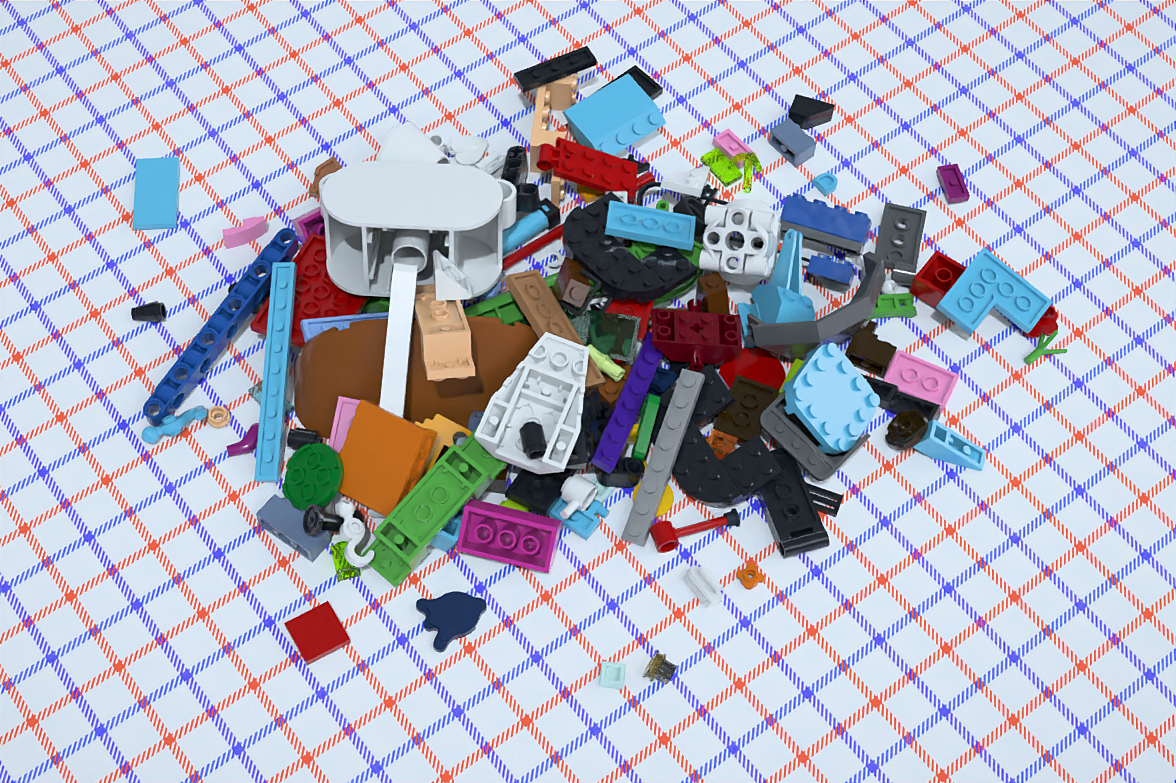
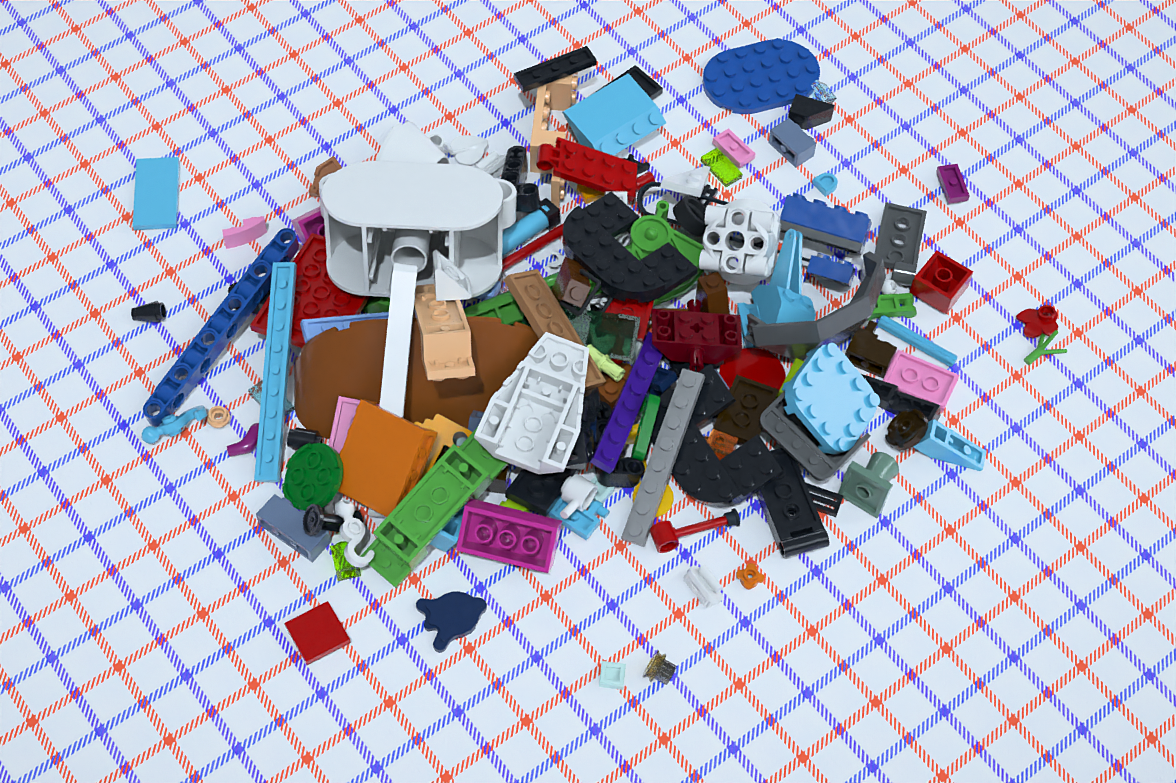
(533, 440): black brick -> none
(650, 225): medium azure plate -> none
(749, 159): clear neon green piece -> none
(760, 76): none -> blue plate
(823, 92): none -> clear light blue plate
(870, 485): none -> sand green plant
(917, 341): none -> medium azure axle
(988, 285): medium azure plate -> none

